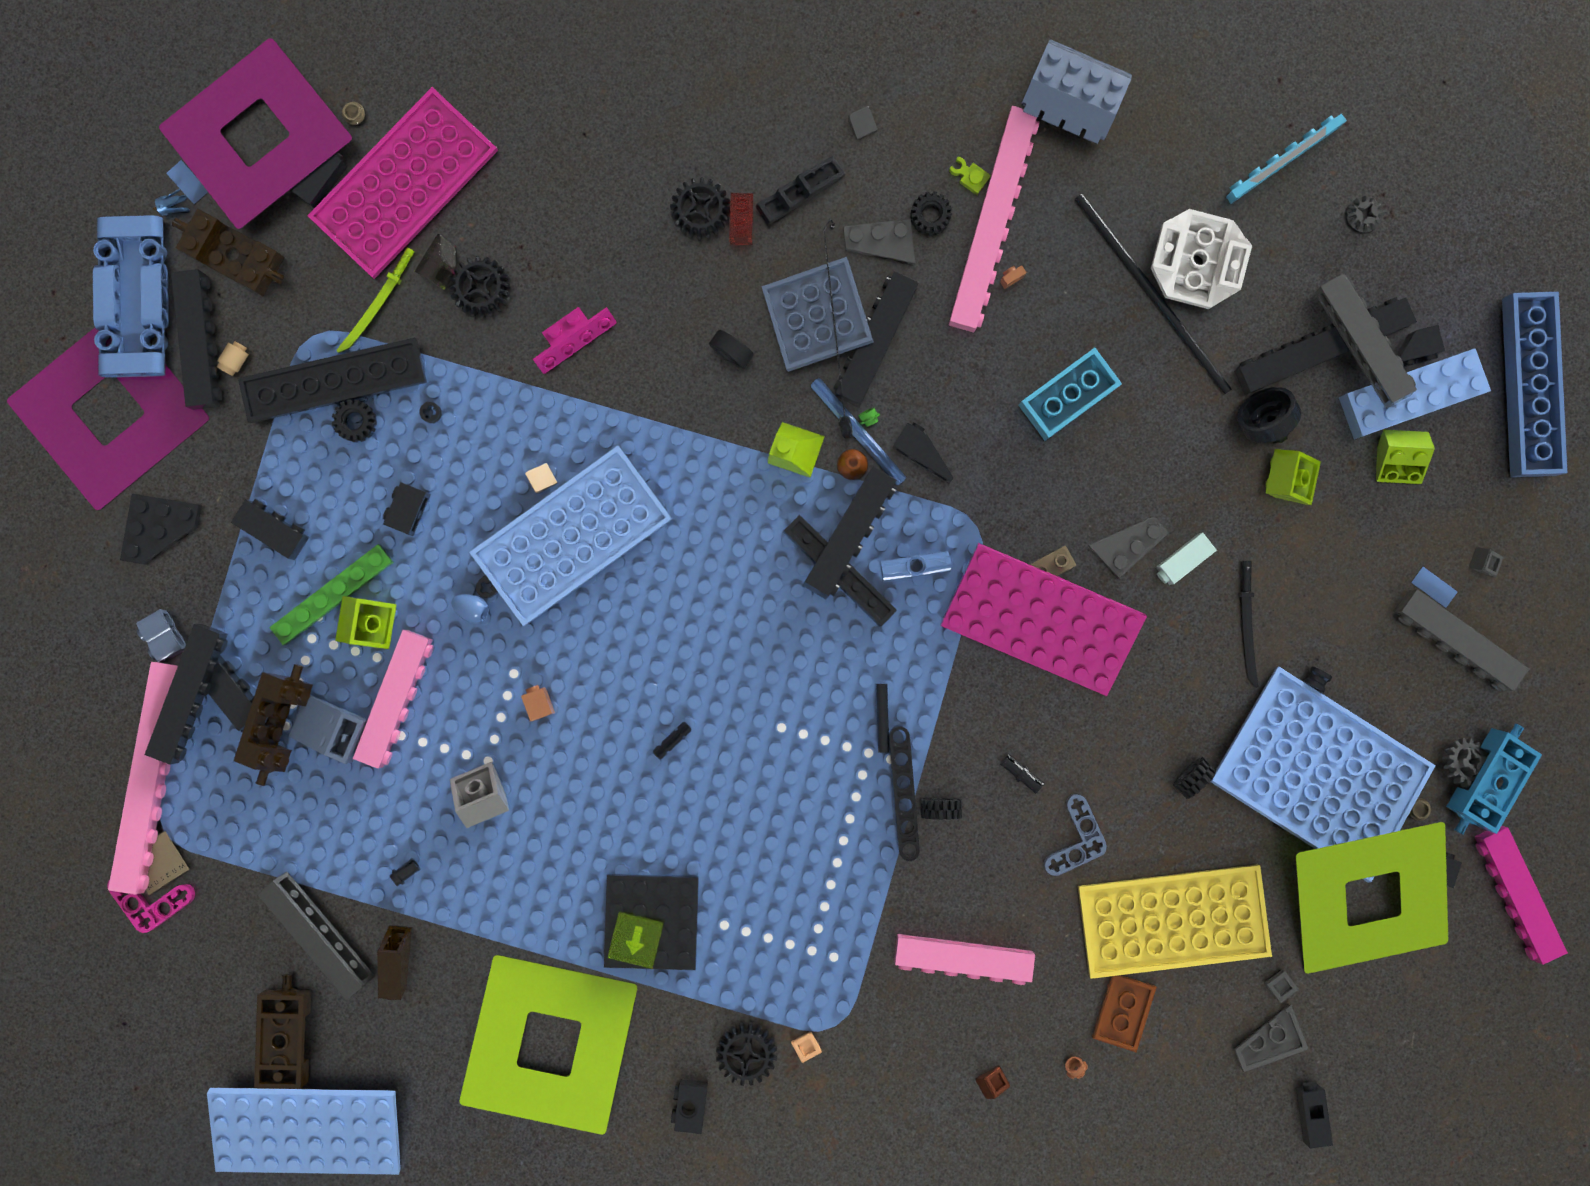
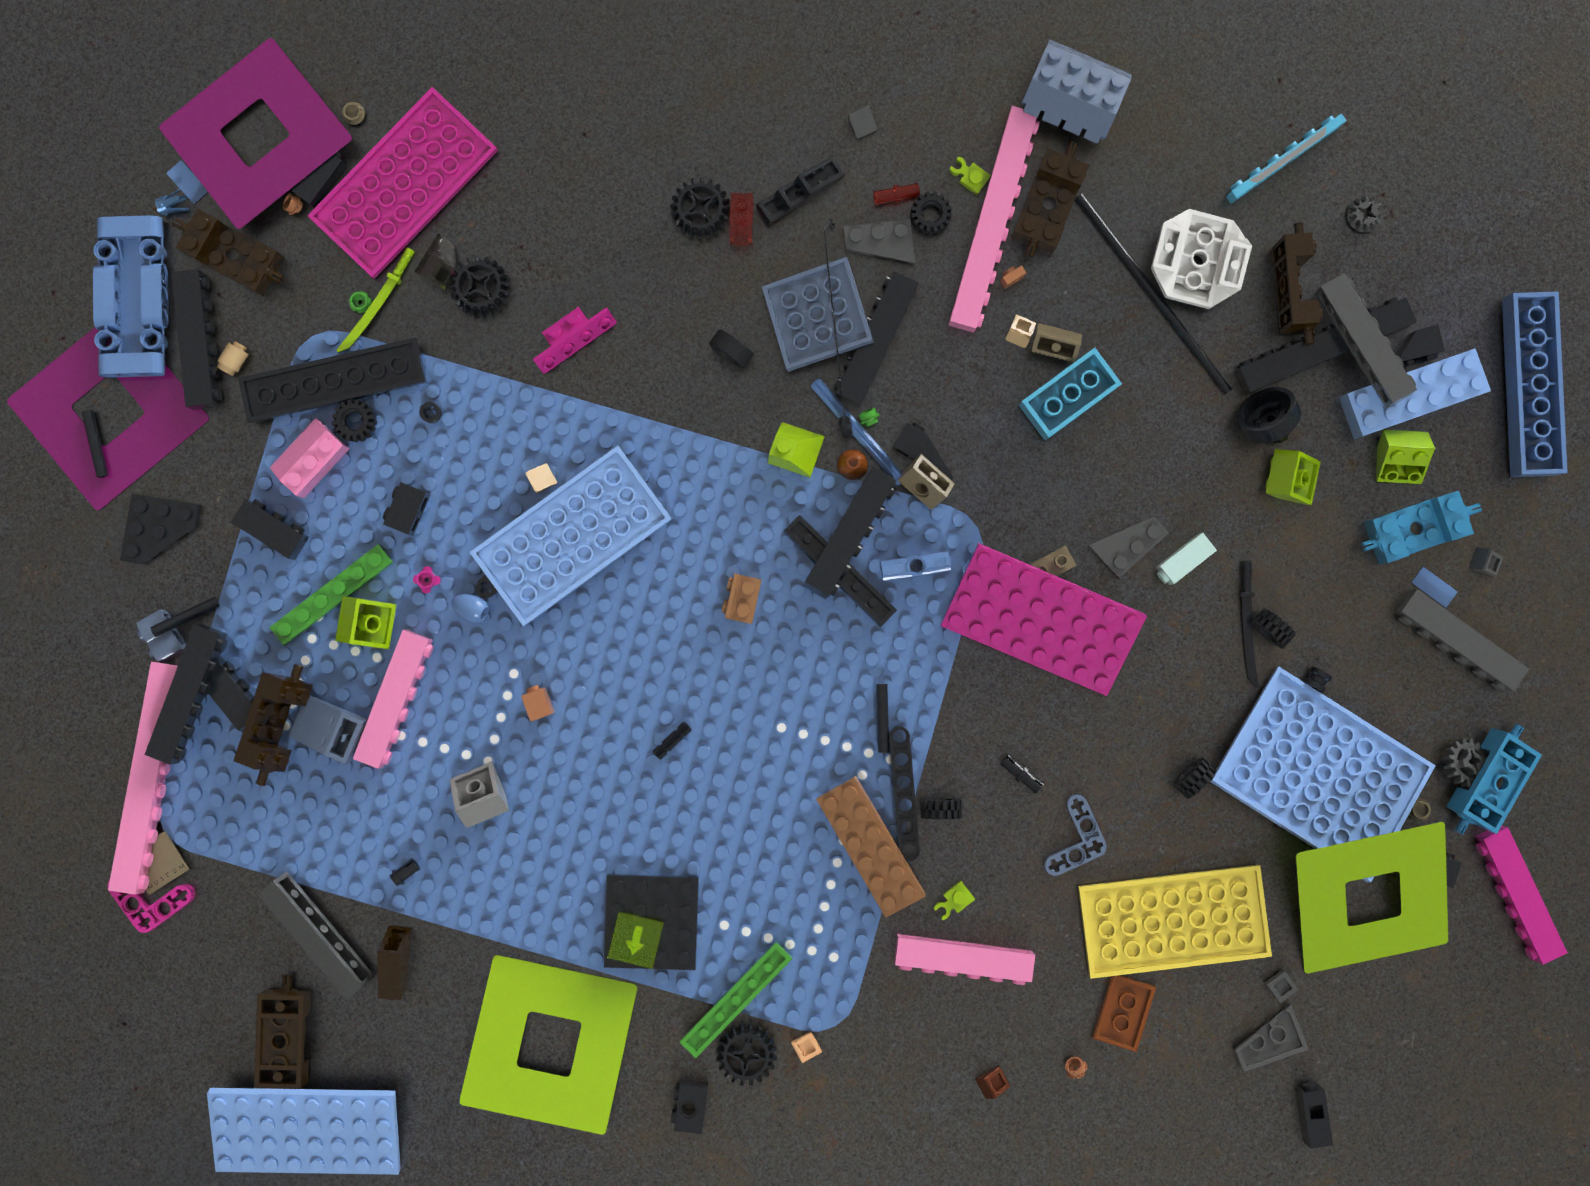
(94, 443): none -> black piece
(184, 617): none -> black piece
(292, 203): none -> nougat plate
(309, 458): none -> bright pink slope
(354, 302): none -> bright green plate
(420, 579): none -> dark pink plate
(736, 999): none -> bright green plate
(742, 598): none -> medium nougat bracket
(871, 846): none -> medium nougat plate
(896, 193): none -> clear red pin
(926, 482): none -> dark tan brick
(957, 898): none -> lime plate
(1020, 331): none -> tan slope
(1056, 342): none -> dark tan brick
(1057, 179): none -> dark brown brick
(1273, 628): none -> black tyre
(1288, 256): none -> dark brown brick
(1439, 520): none -> dark azure brick

